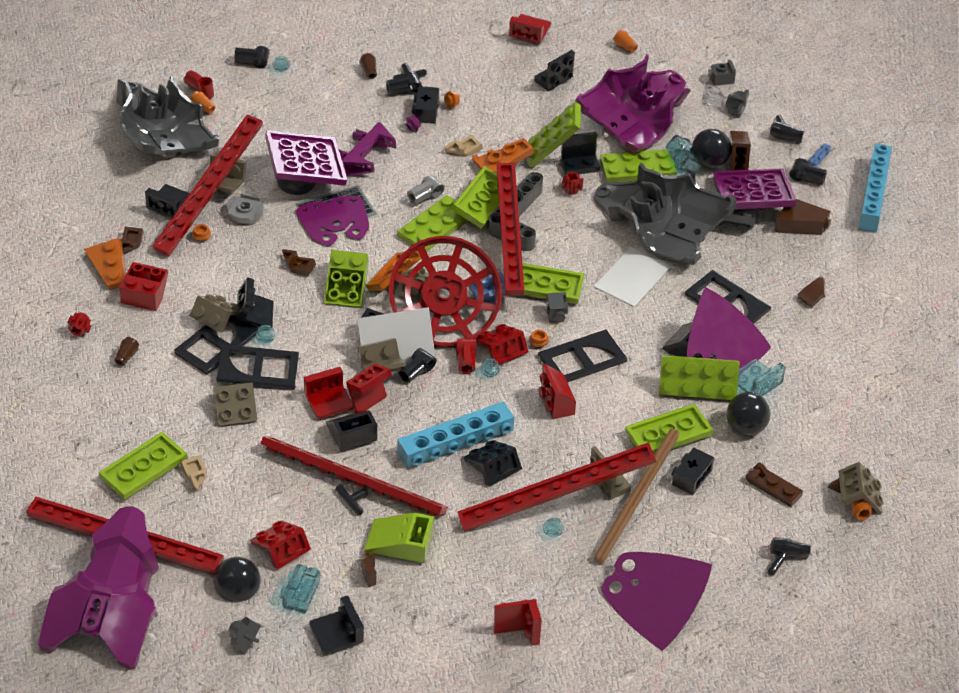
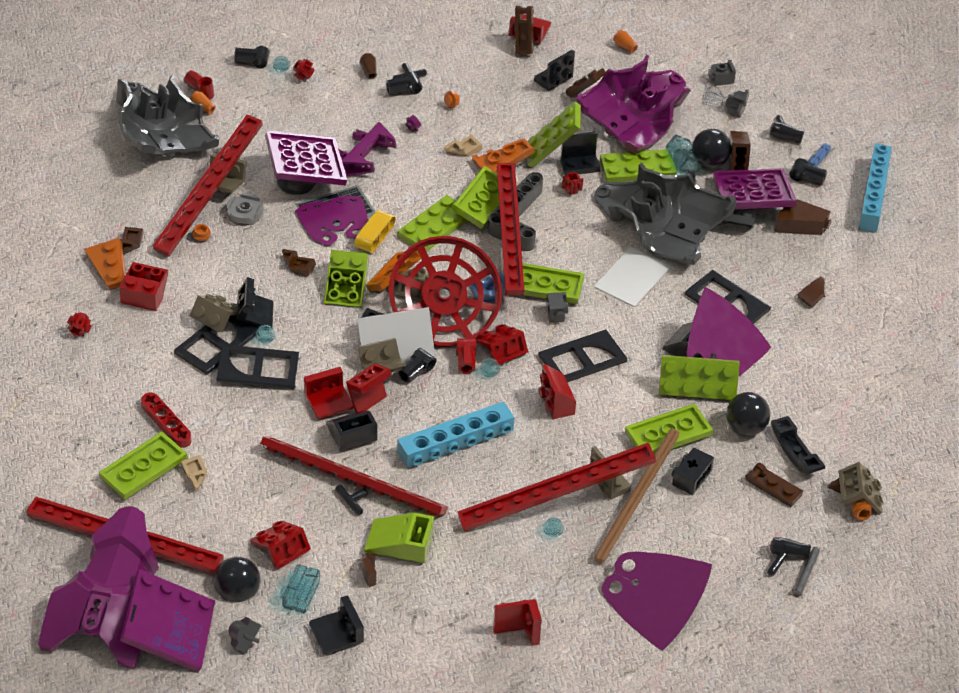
(126, 350): reddish brown cone -> none
(166, 200): black bracket -> none
(168, 620): none -> magenta plate
(169, 418): none -> red beam
(235, 404): dark tan bracket -> none
(303, 69): none -> red gear
(374, 231): none -> yellow beam
(426, 104): black brick -> none
(429, 187): light grey piece -> none
(495, 460): black bracket -> none
(524, 30): none -> reddish brown plate
(539, 338): orange plate -> none
(585, 82): none -> reddish brown plate
(760, 379): clear light blue bracket -> none
(794, 447): none -> black slope
(806, 571): none -> flat silver bar

